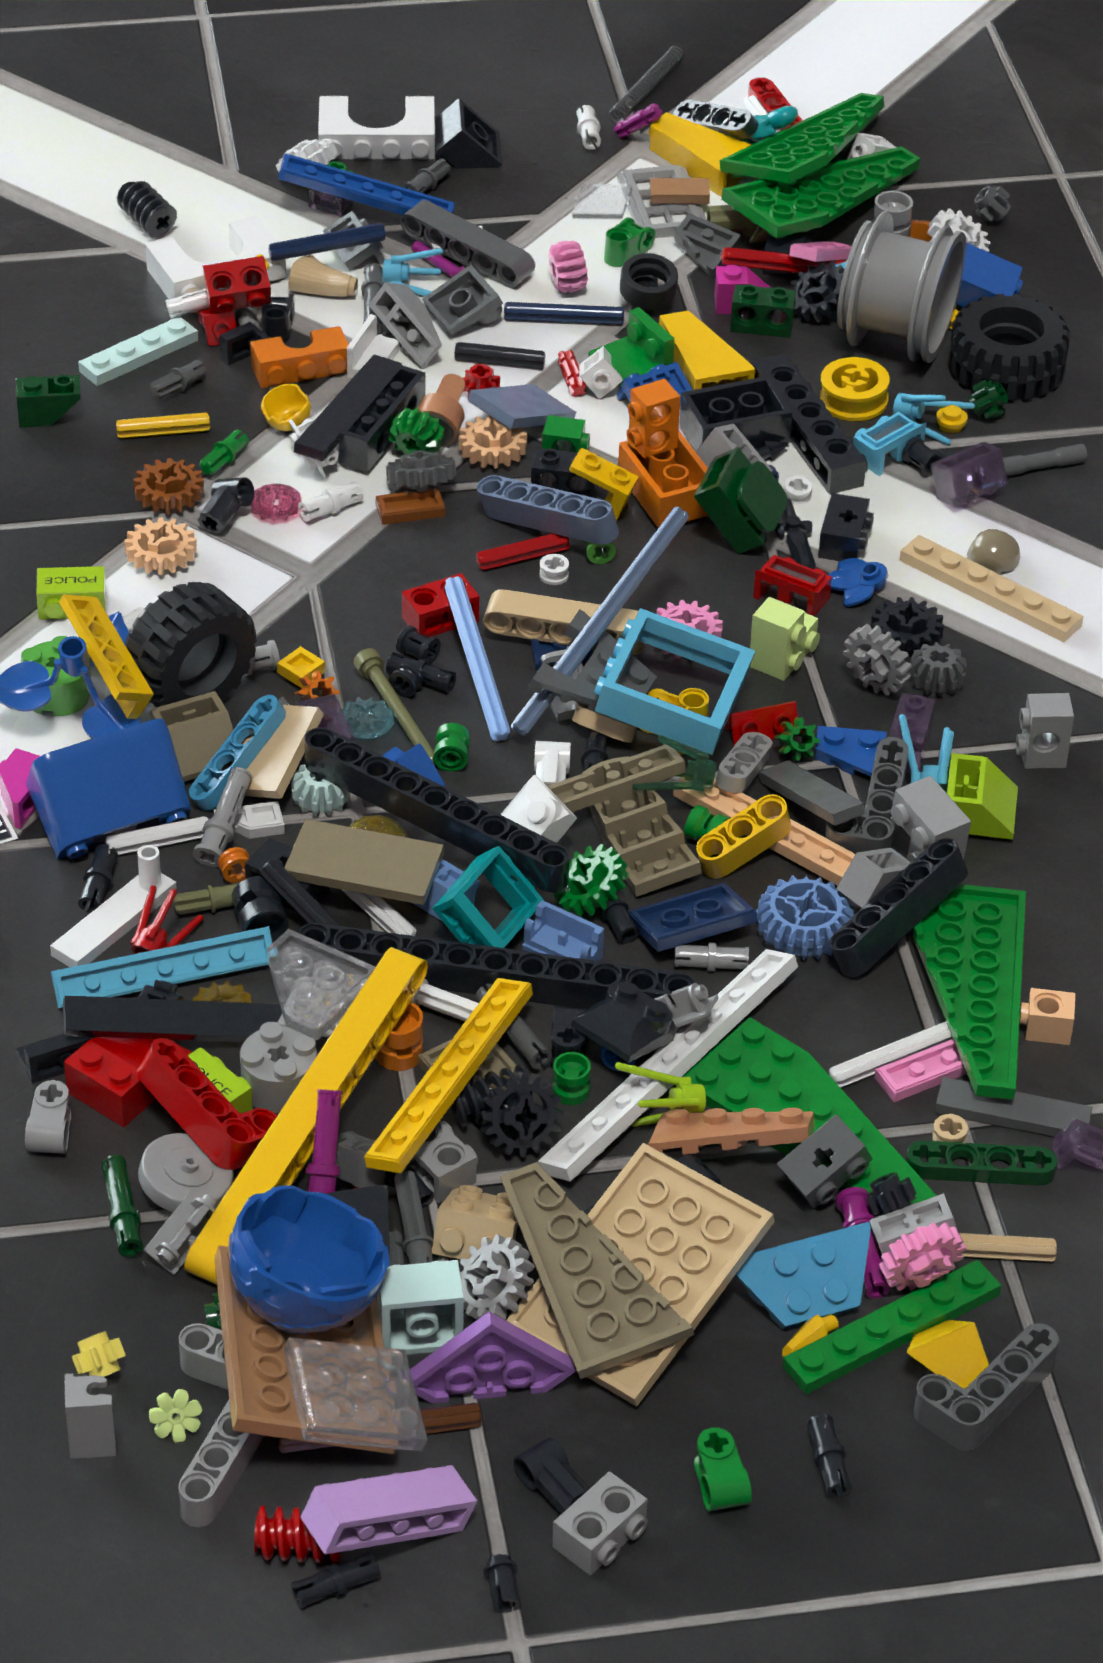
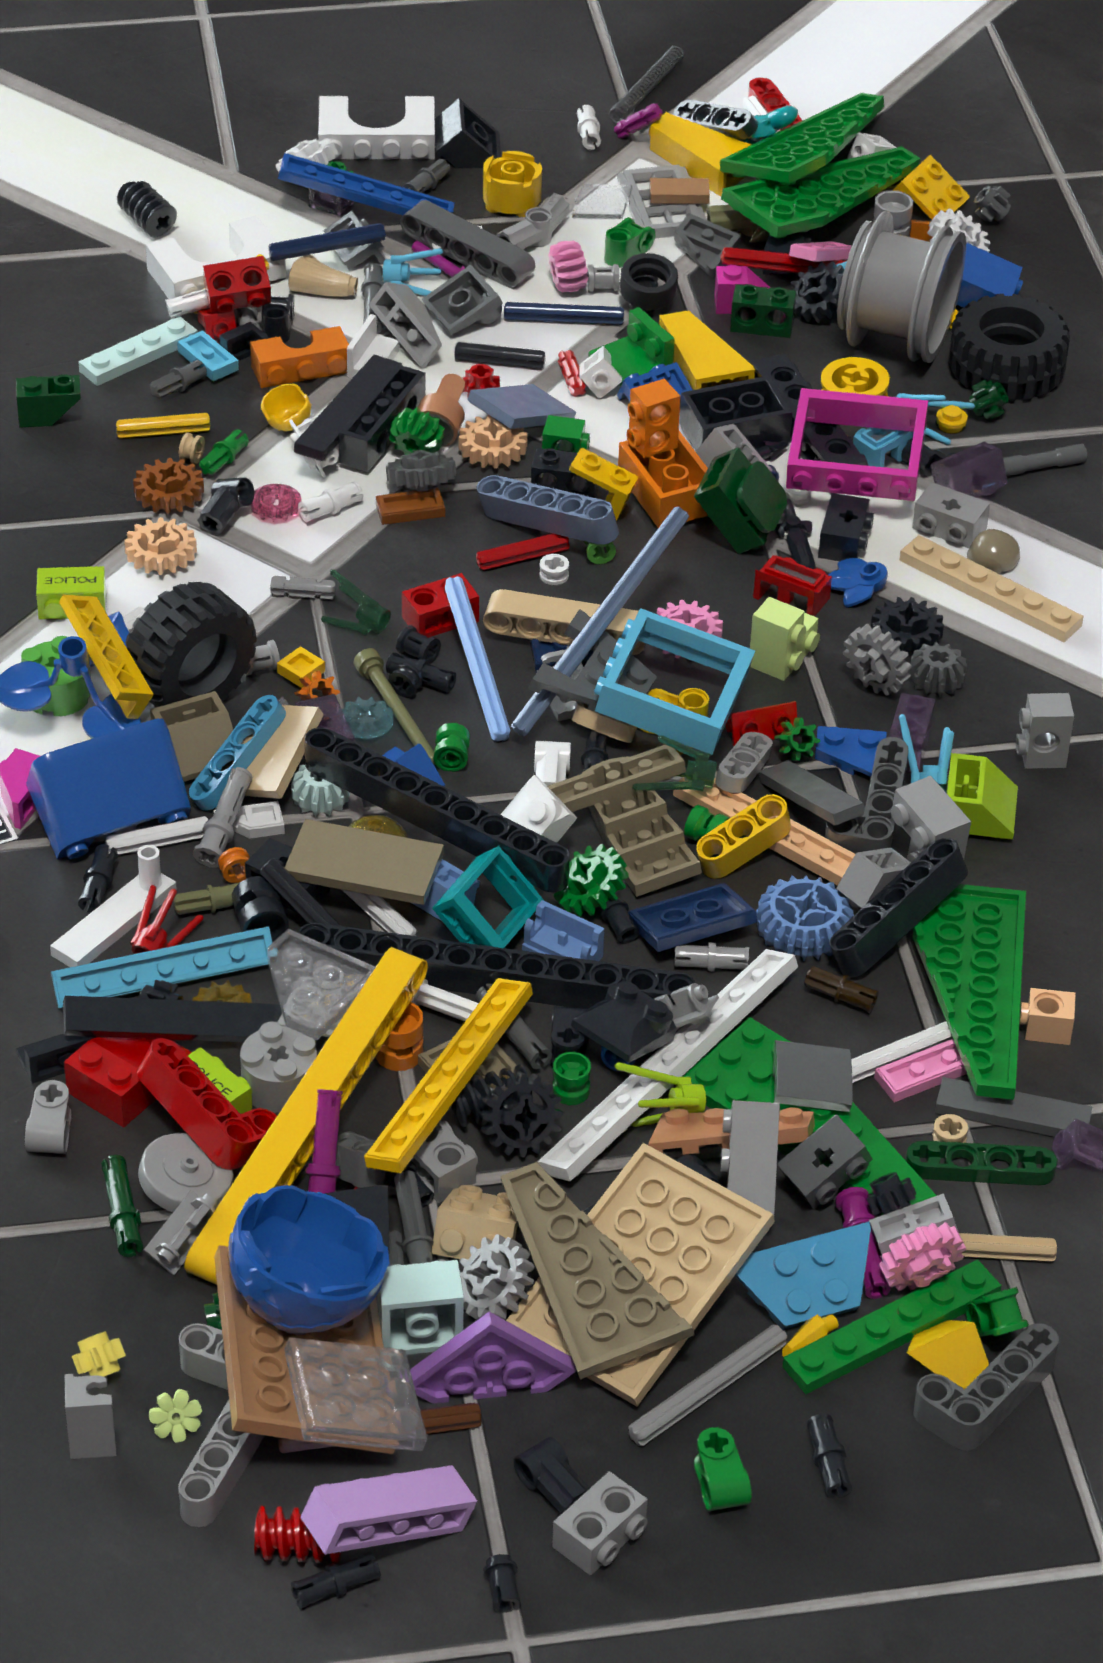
(191, 448): none -> tan bush
(210, 353): none -> medium azure plate
(302, 587): none -> light grey axle
(369, 613): none -> clear green plant
(512, 183): none -> yellow brick
(538, 223): none -> light grey piece
(603, 277): none -> light grey bush
(707, 1385): none -> light grey axle
(752, 1151): none -> light grey brick
(812, 1076): none -> dark grey slope
(841, 989): none -> dark brown axle
(860, 411): none -> dark pink window
(933, 188): none -> yellow bracket
(950, 515): none -> light grey brick
(996, 1313): none -> green piece

